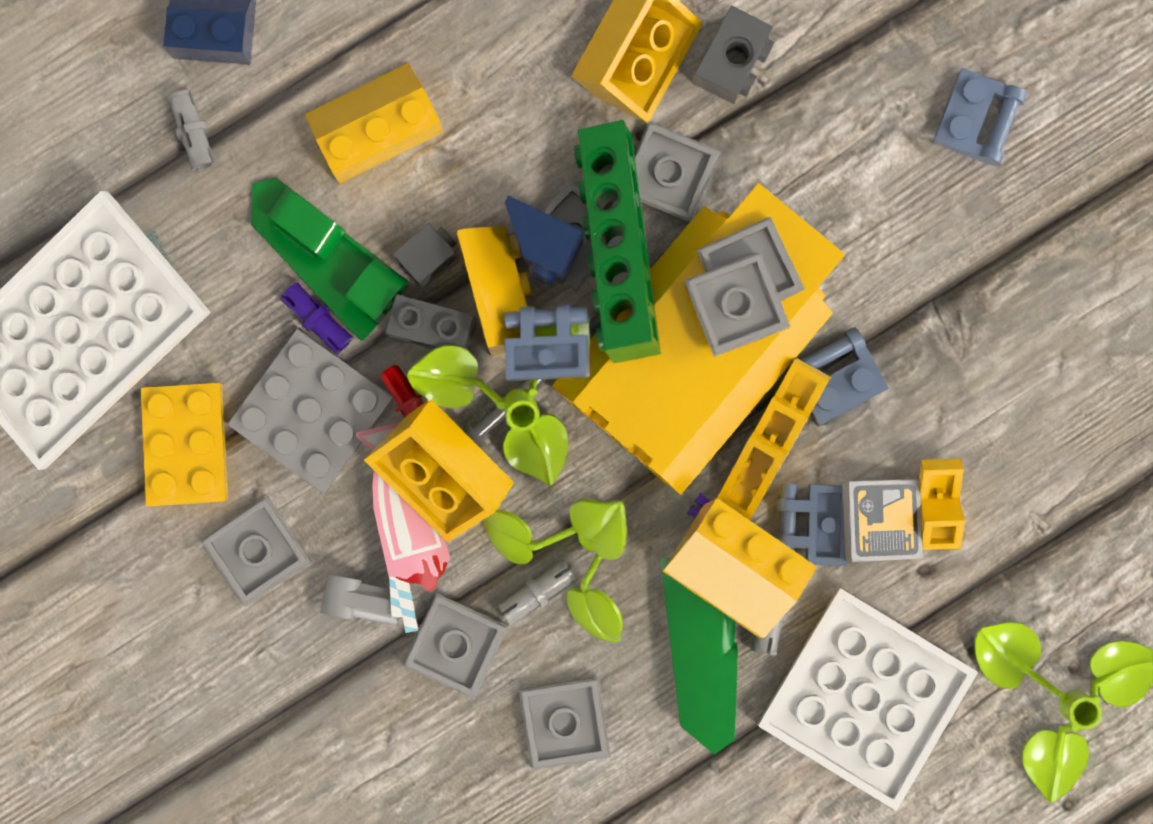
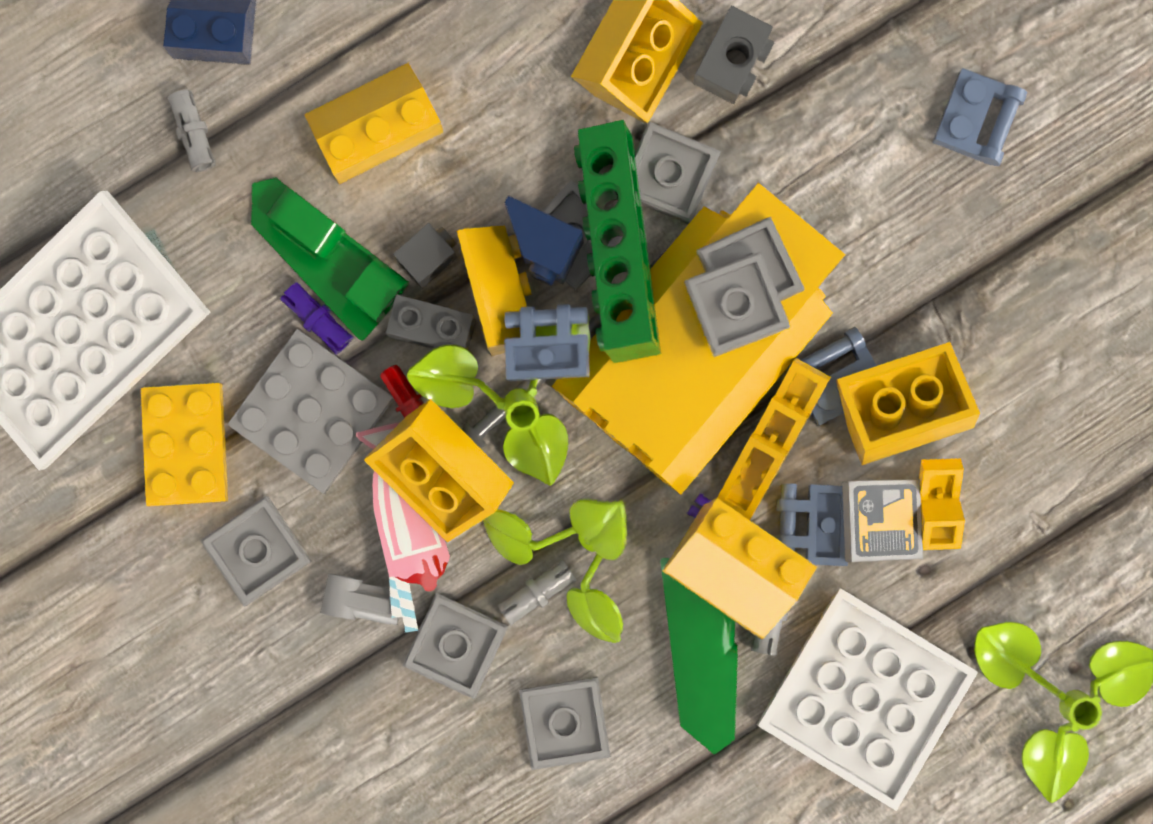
(907, 403): none -> yellow slope

